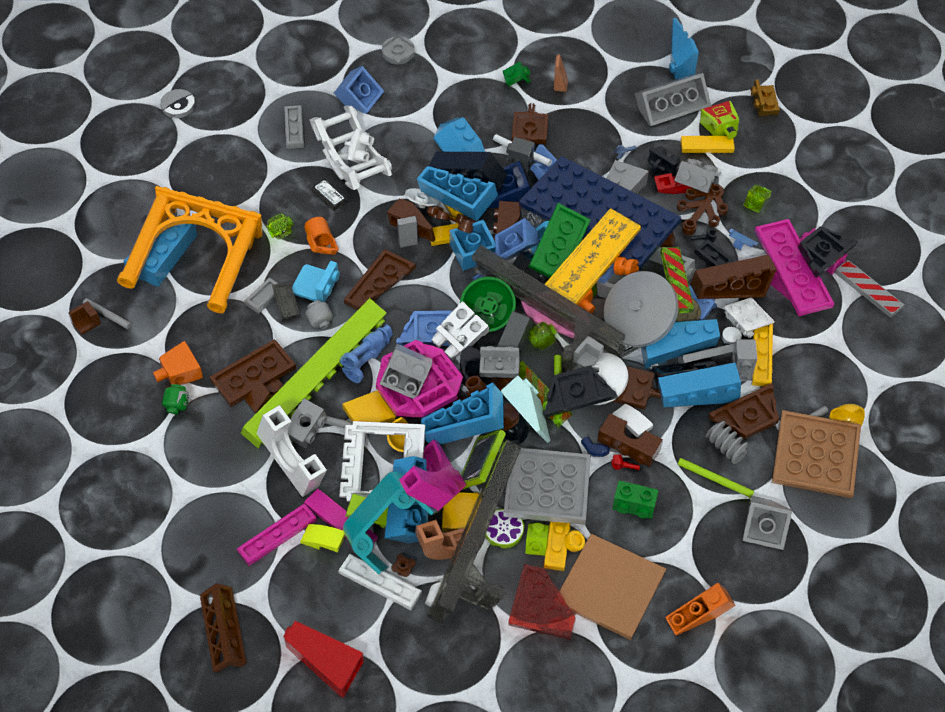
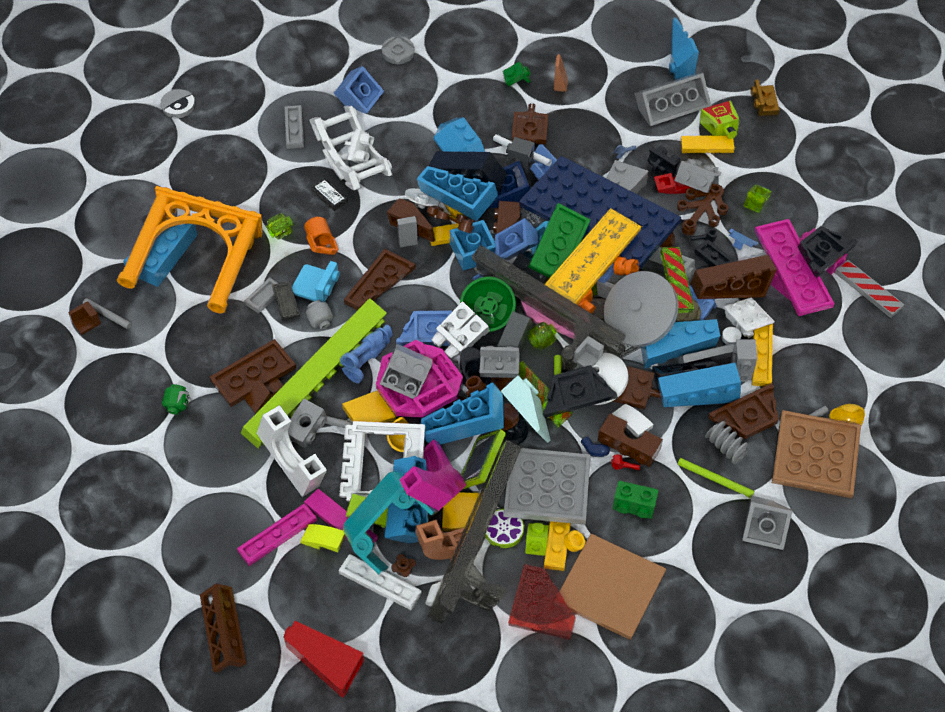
(178, 366): orange torso -> none
(701, 609): orange slope -> none

